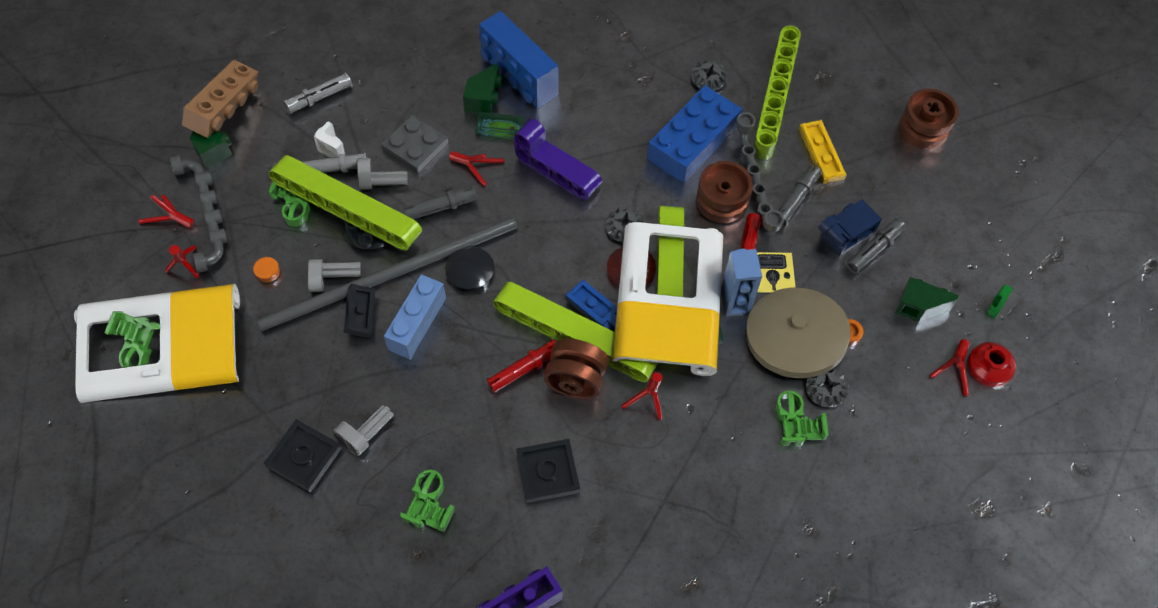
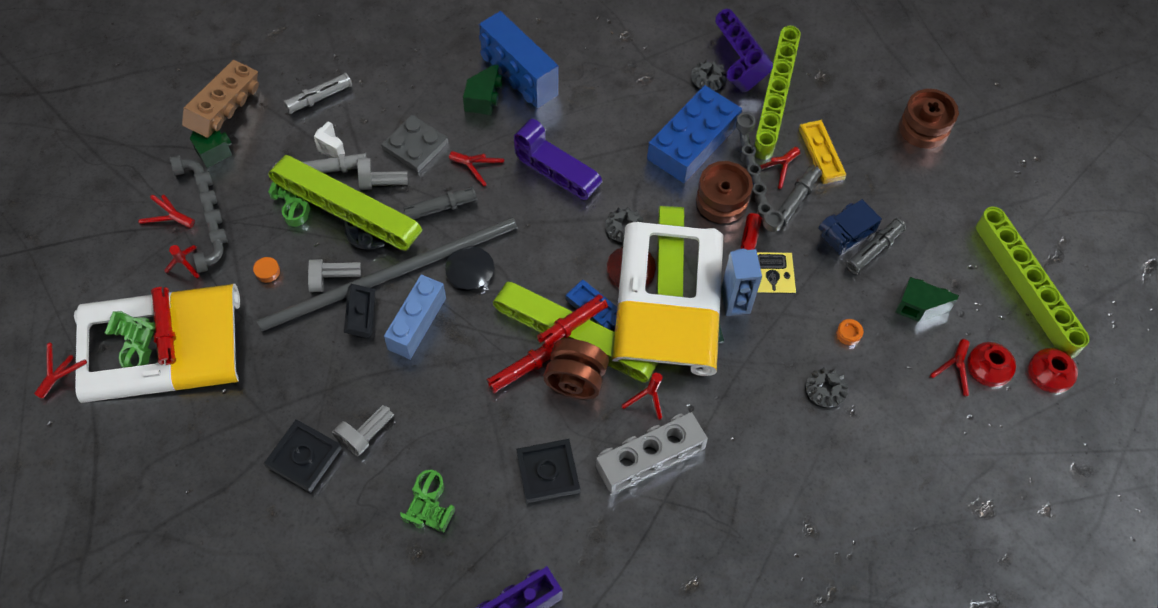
(51, 376): none -> red plant
(163, 325): none -> red pin
(498, 125): clear green tile -> none
(563, 327): none -> red pin
(619, 476): none -> light grey brick
(754, 62): none -> dark purple beam
(783, 160): none -> red plant
(798, 332): dark tan dish -> none
(799, 426): bright green piece -> none
(999, 300): green tile -> none
(1032, 282): none -> lime beam
(1049, 378): none -> red piece

